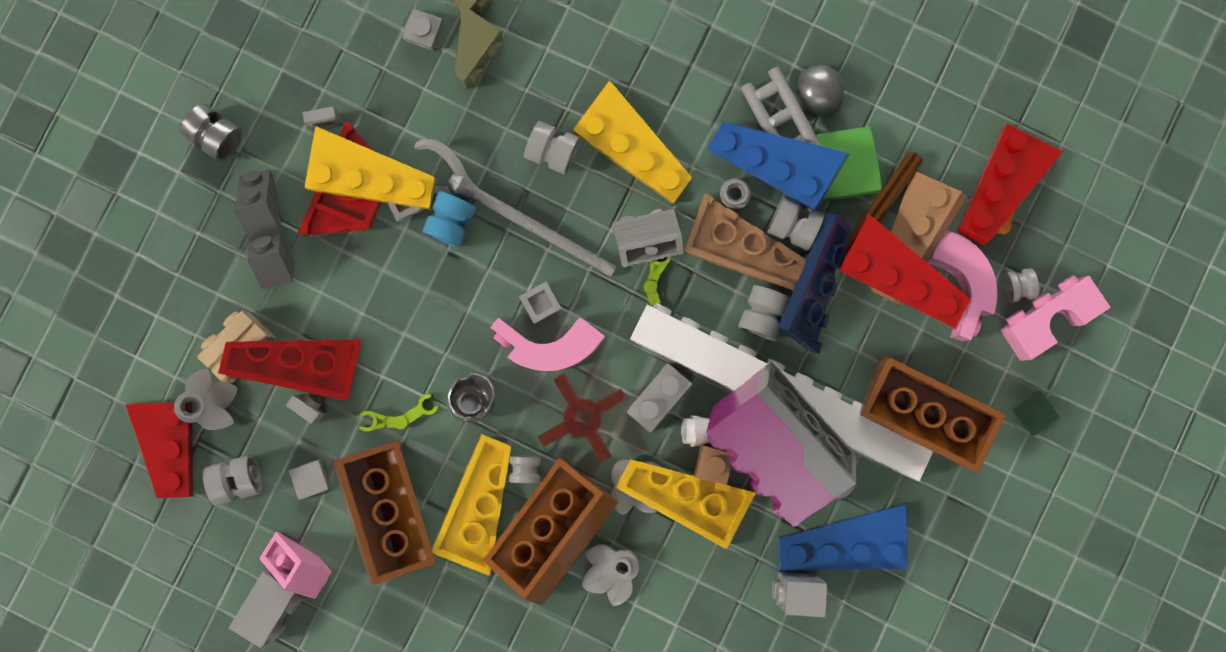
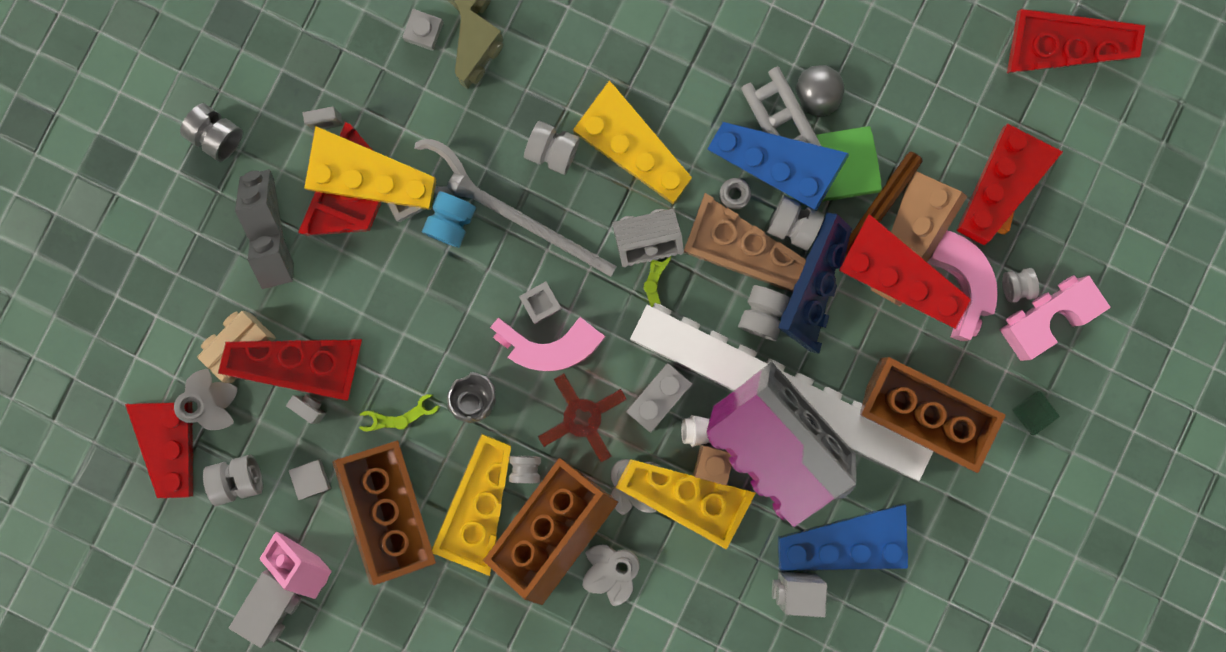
(1063, 40): none -> red wing

